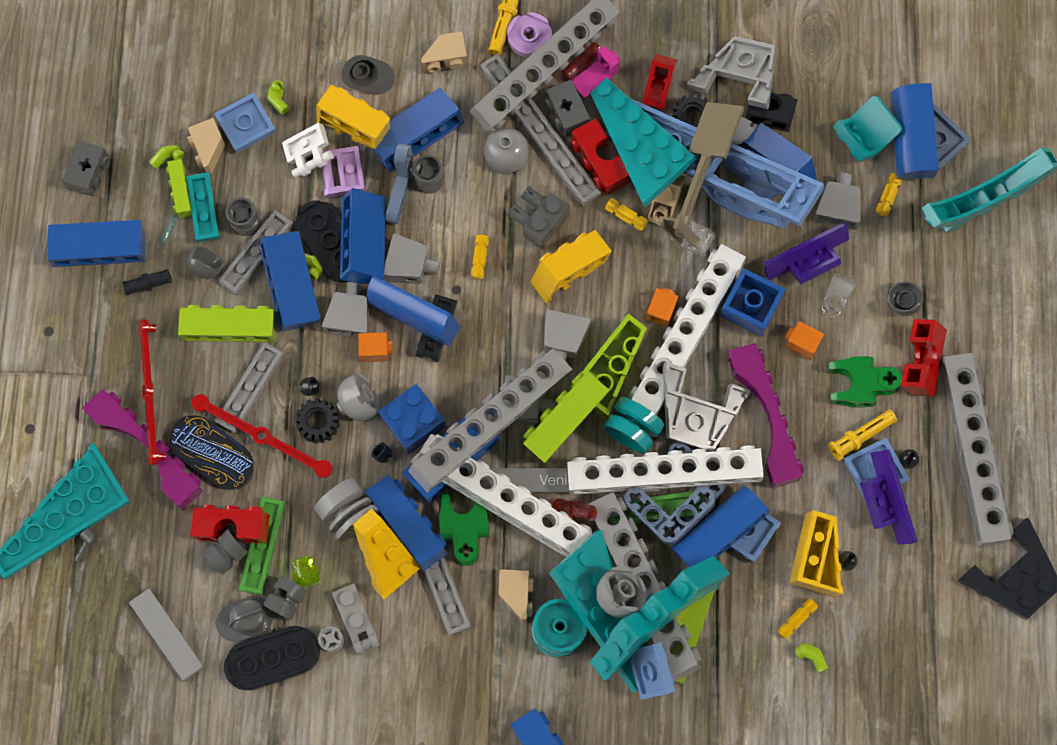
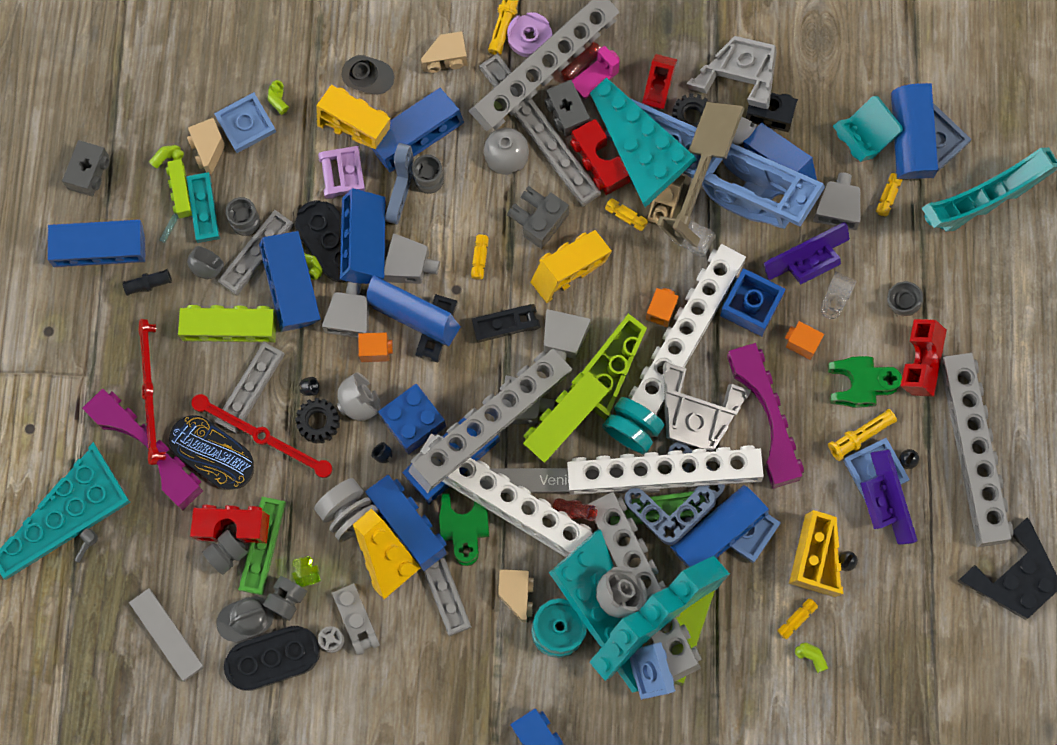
(305, 144): white plate -> none
(505, 323): none -> black plate

